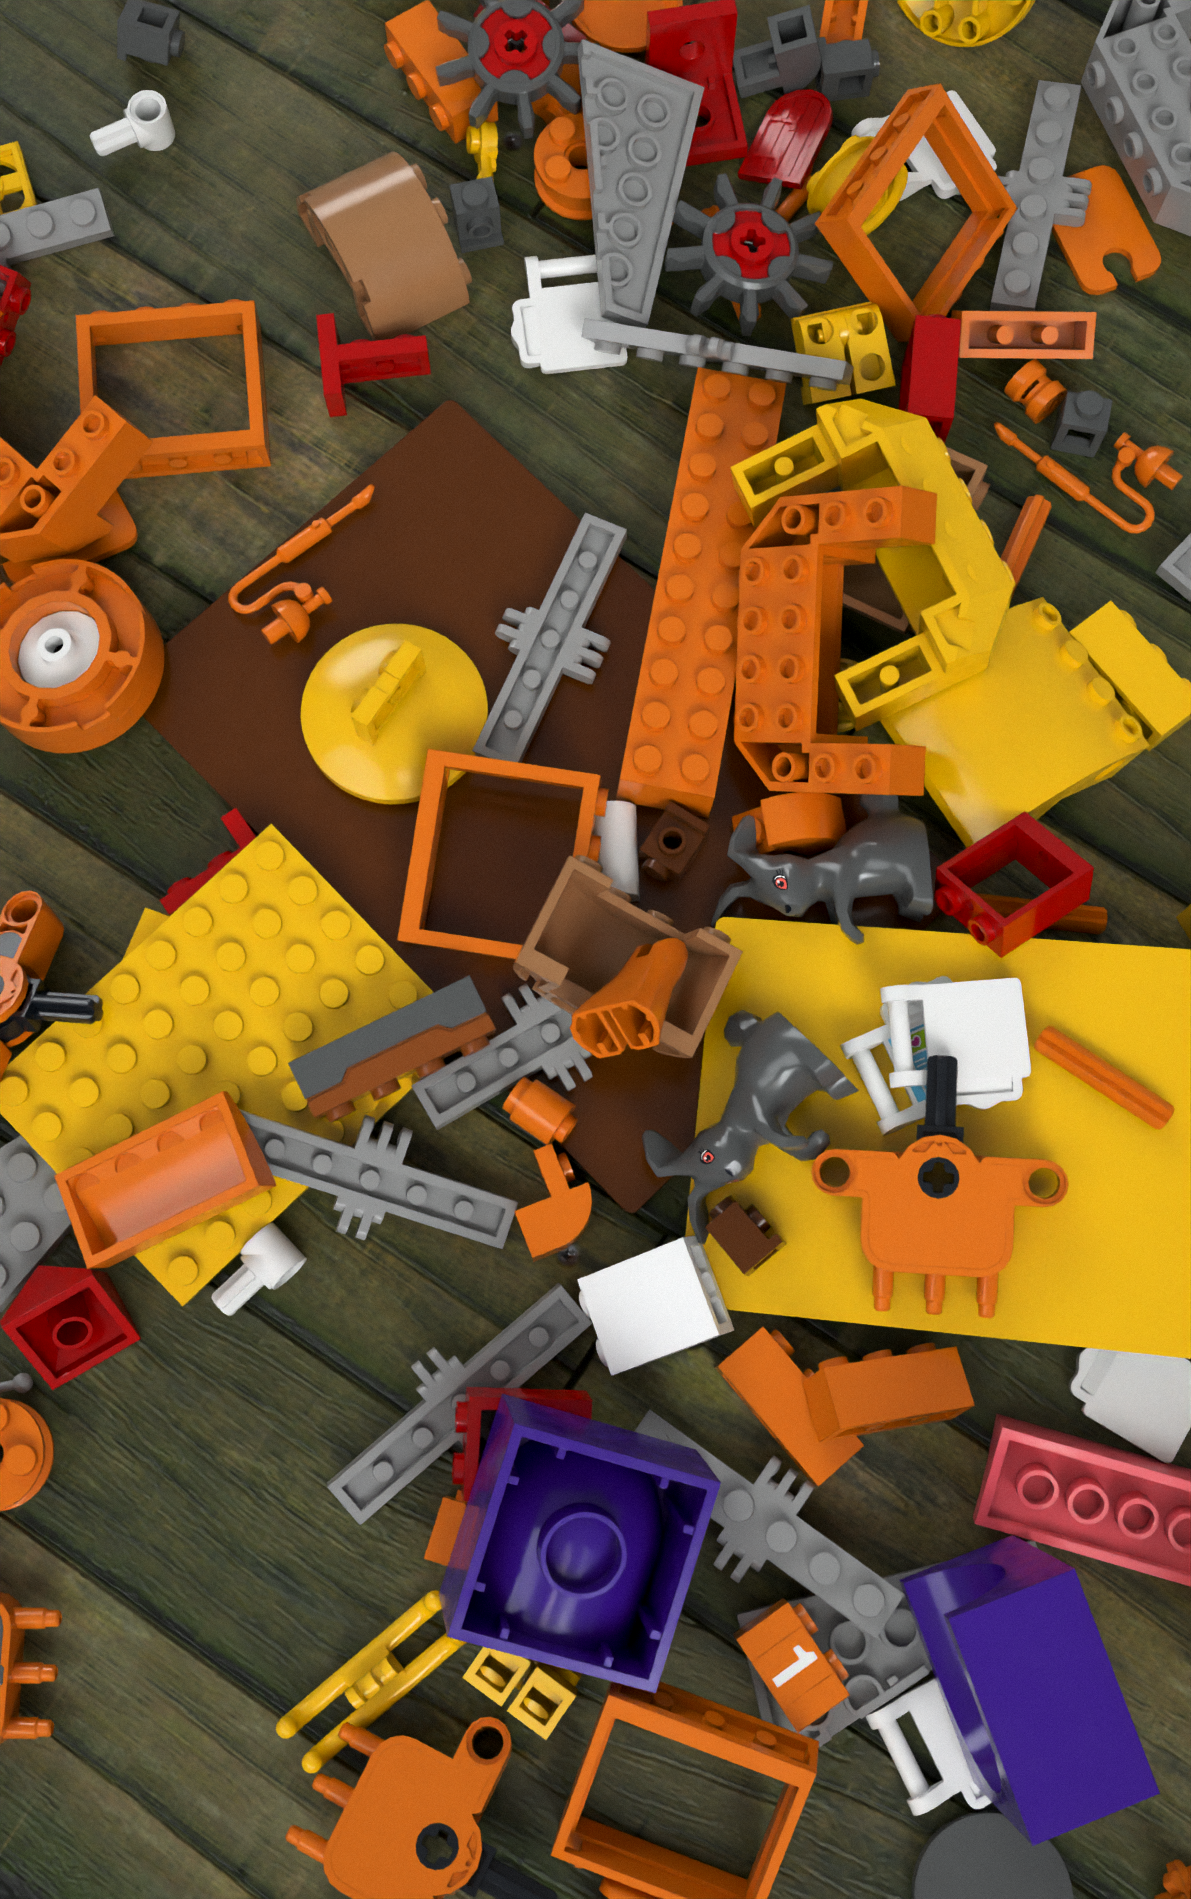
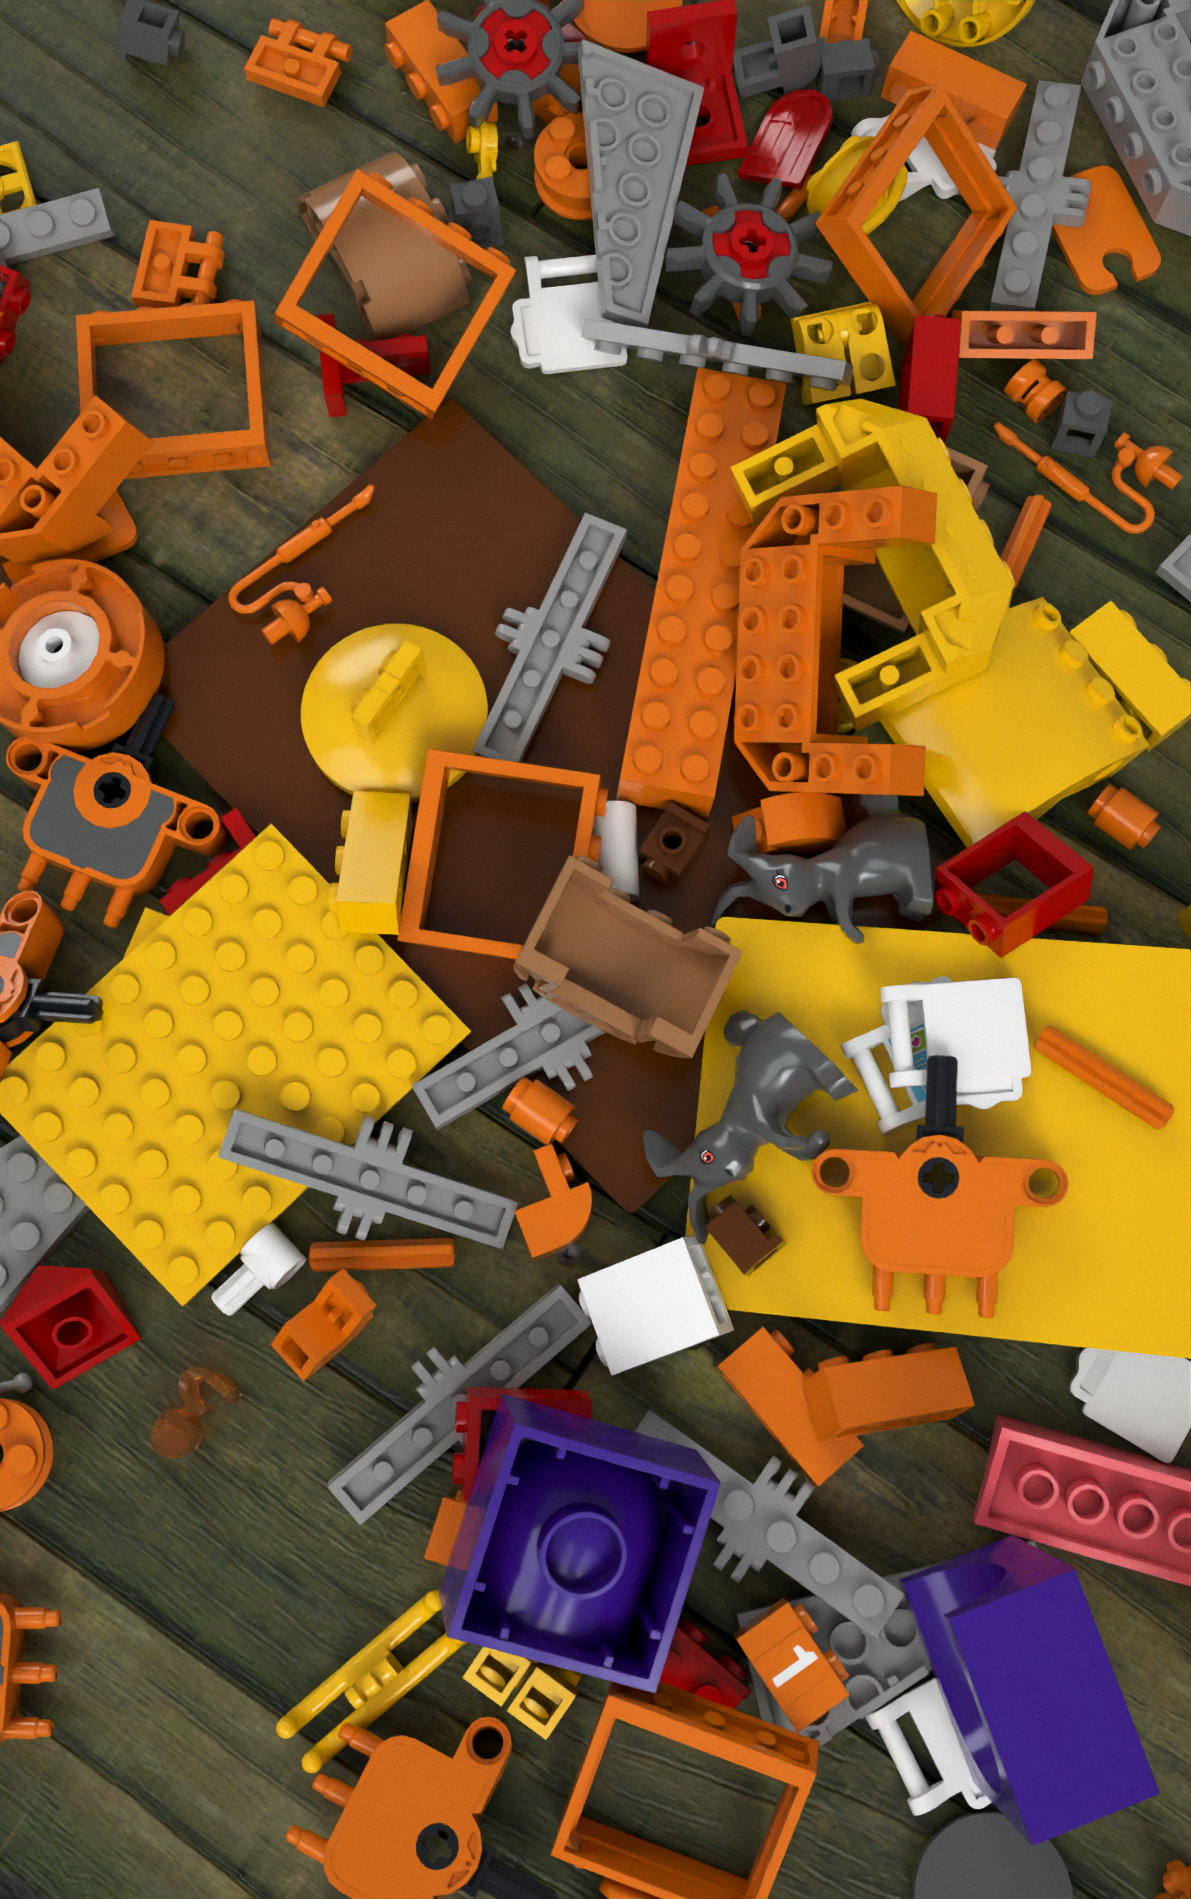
(103, 839): none -> piece
(145, 122): white axle -> none
(163, 1181): orange slope -> none
(165, 262): none -> orange plate
(179, 1429): none -> clear orange leg
(295, 71): none -> orange plate
(325, 1325): none -> orange brick
(355, 356): none -> orange window
(372, 863): none -> yellow brick
(382, 1254): none -> orange axle
(393, 1048): piece -> none
(633, 1002): orange piece -> none
(700, 1672): none -> red bracket
(979, 93): none -> orange brick
(1124, 817): none -> orange brick

